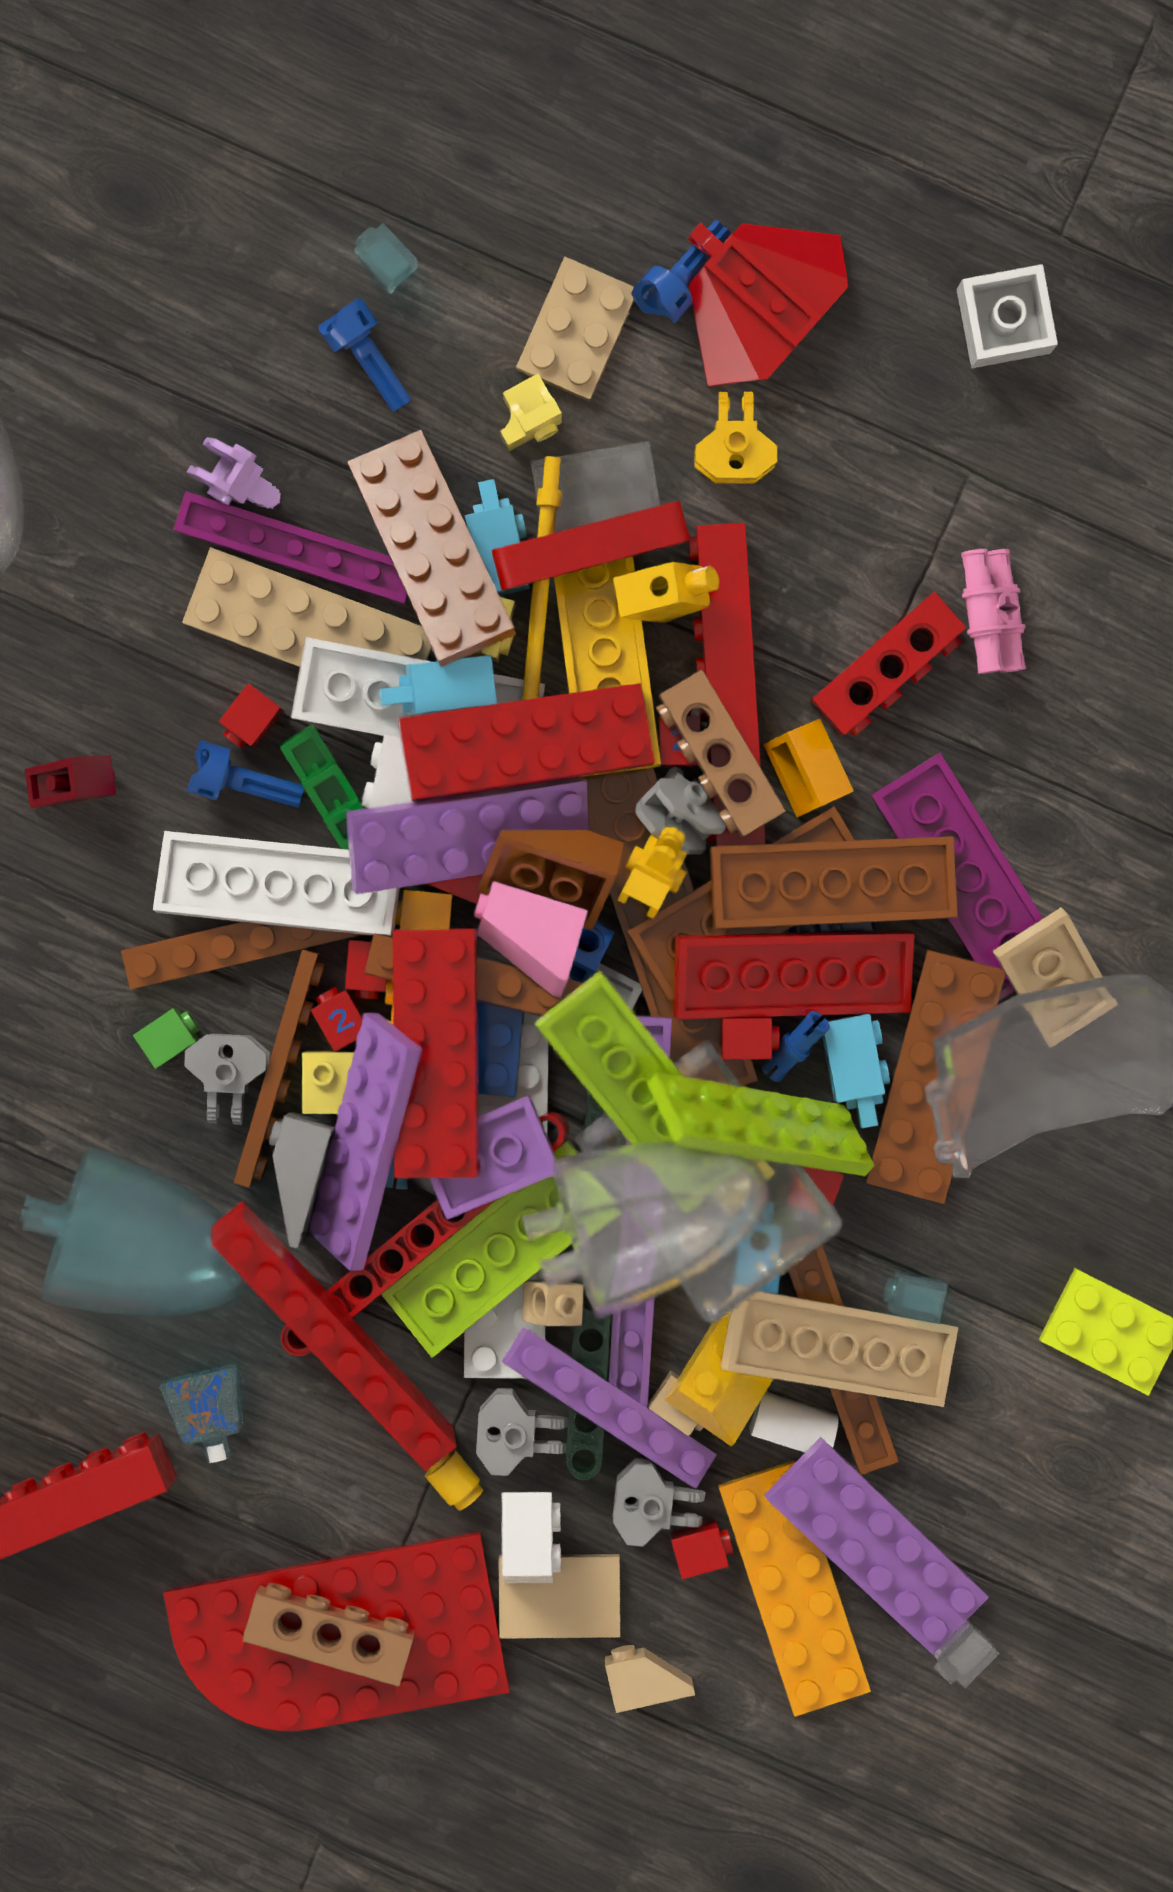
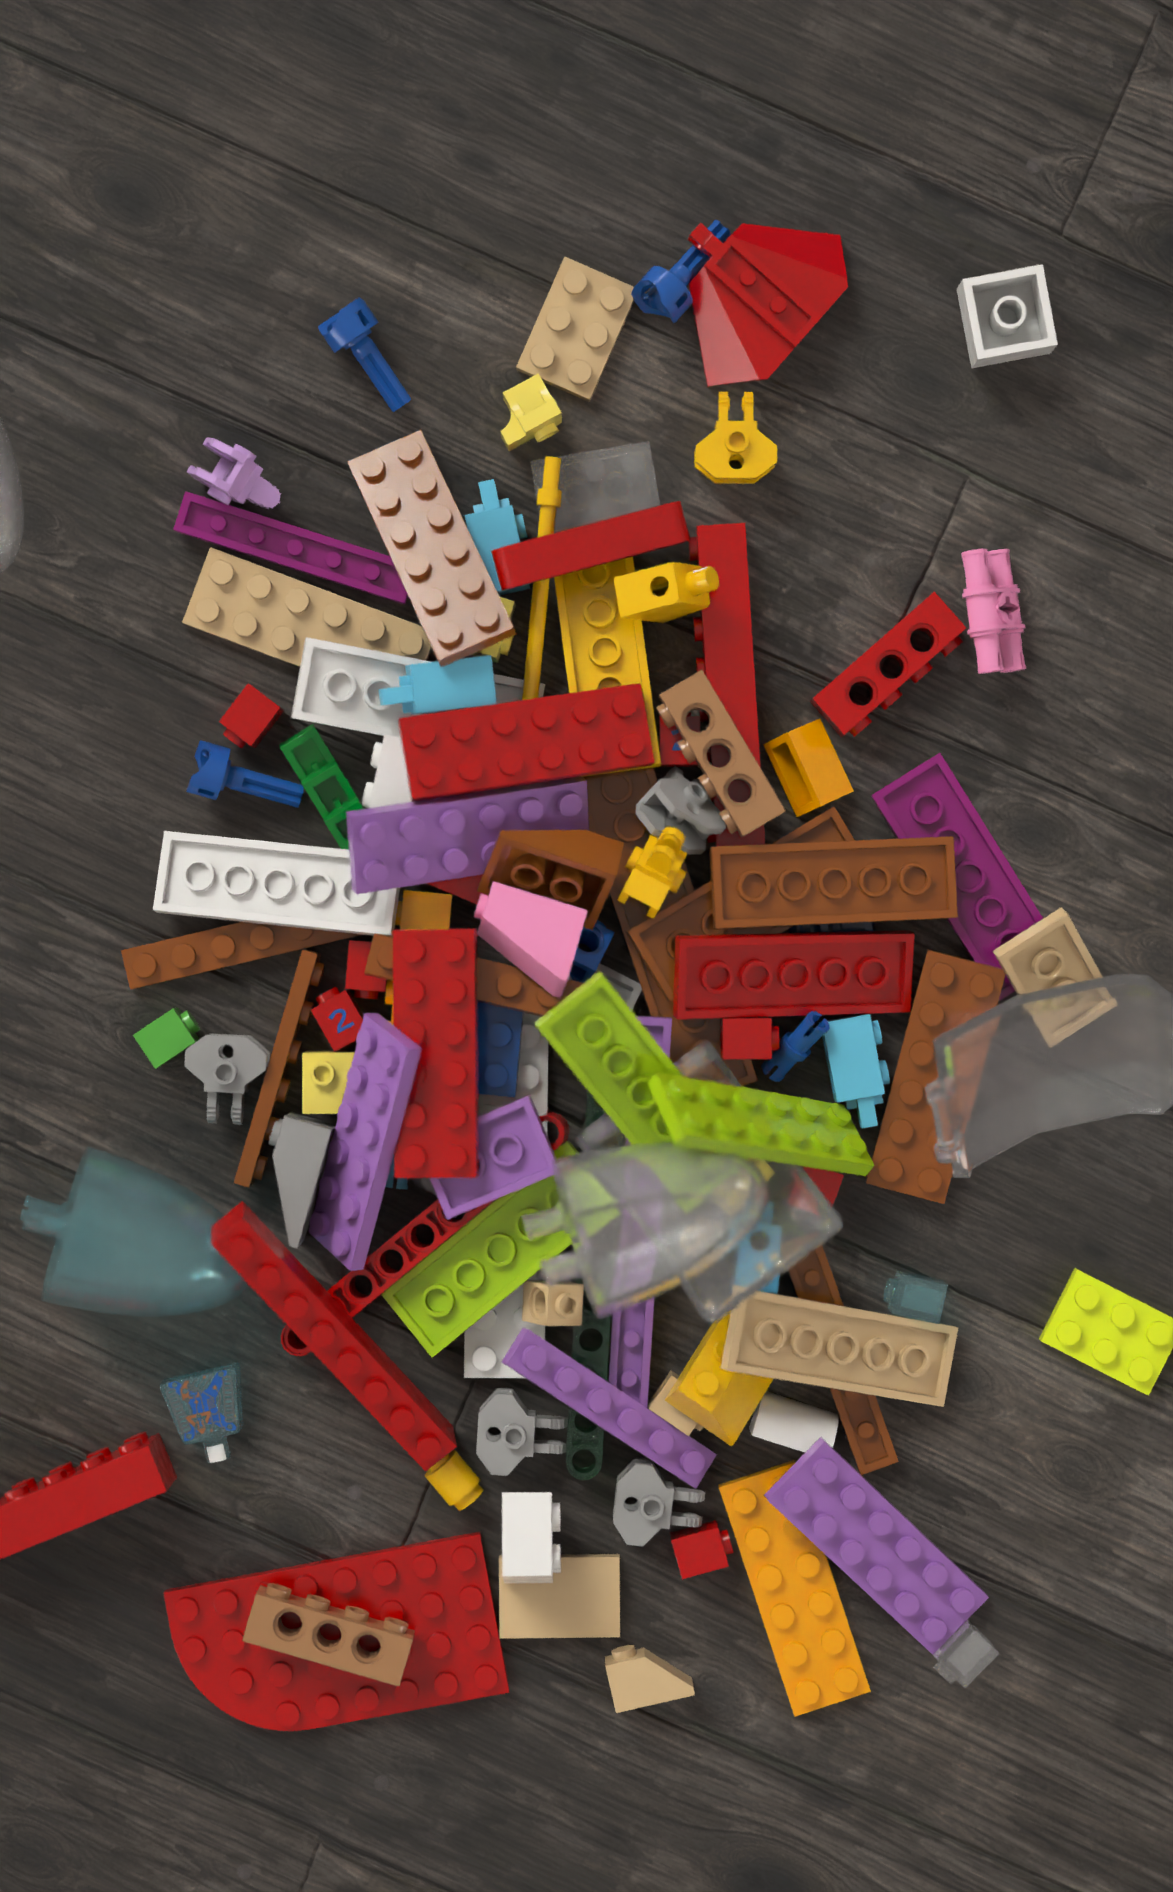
(70, 781): dark red slope -> none
(384, 257): clear light blue brick -> none

